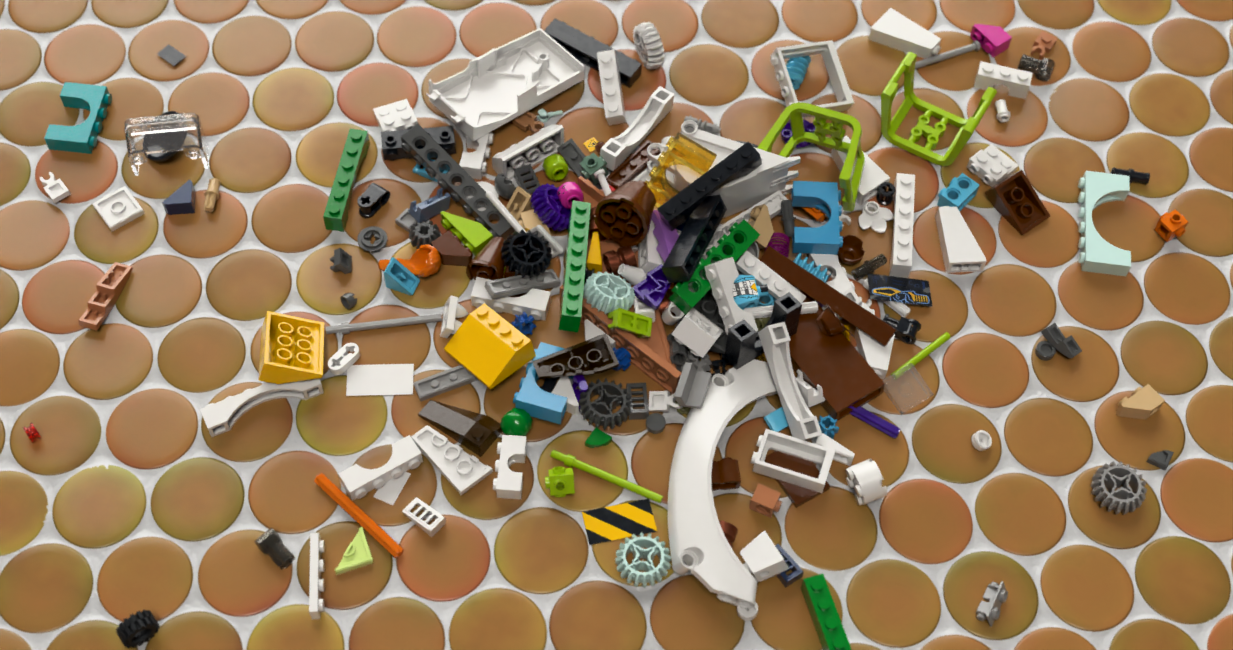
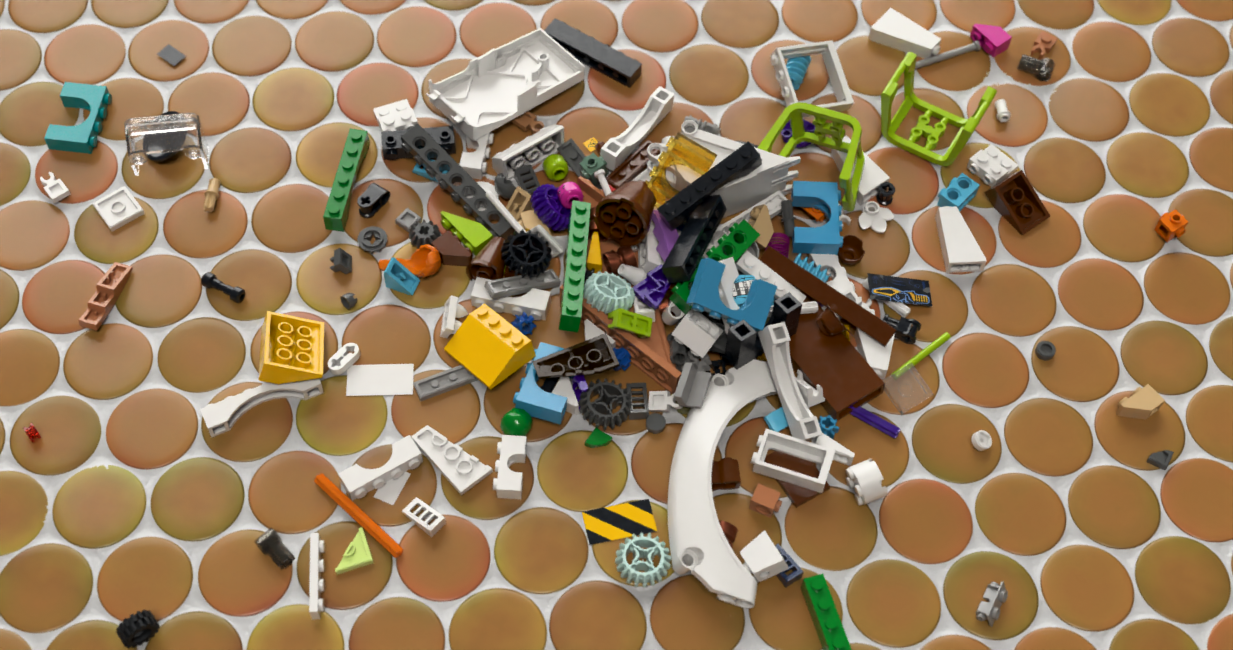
(181, 201): slope -> none
(210, 280): none -> black piece
(346, 328): light grey bar -> none
(430, 206): sand blue hinge -> none
(467, 427): dark brown wedge -> none
(544, 116): light aqua hand -> none
(560, 481): lime brick -> none
(571, 461): lime bar -> none
(611, 87): white brick -> none
(648, 45): white gear -> none
(705, 296): none -> dark azure arch
(747, 613): white tile -> none
(869, 267): clear smoke axle -> none
(903, 225): white arch -> none
(992, 74): white arch -> none
(1066, 346): dark grey slope -> none
(1097, 253): light aqua arch -> none
(1122, 499): light grey gear -> none
(1134, 176): black pin -> none

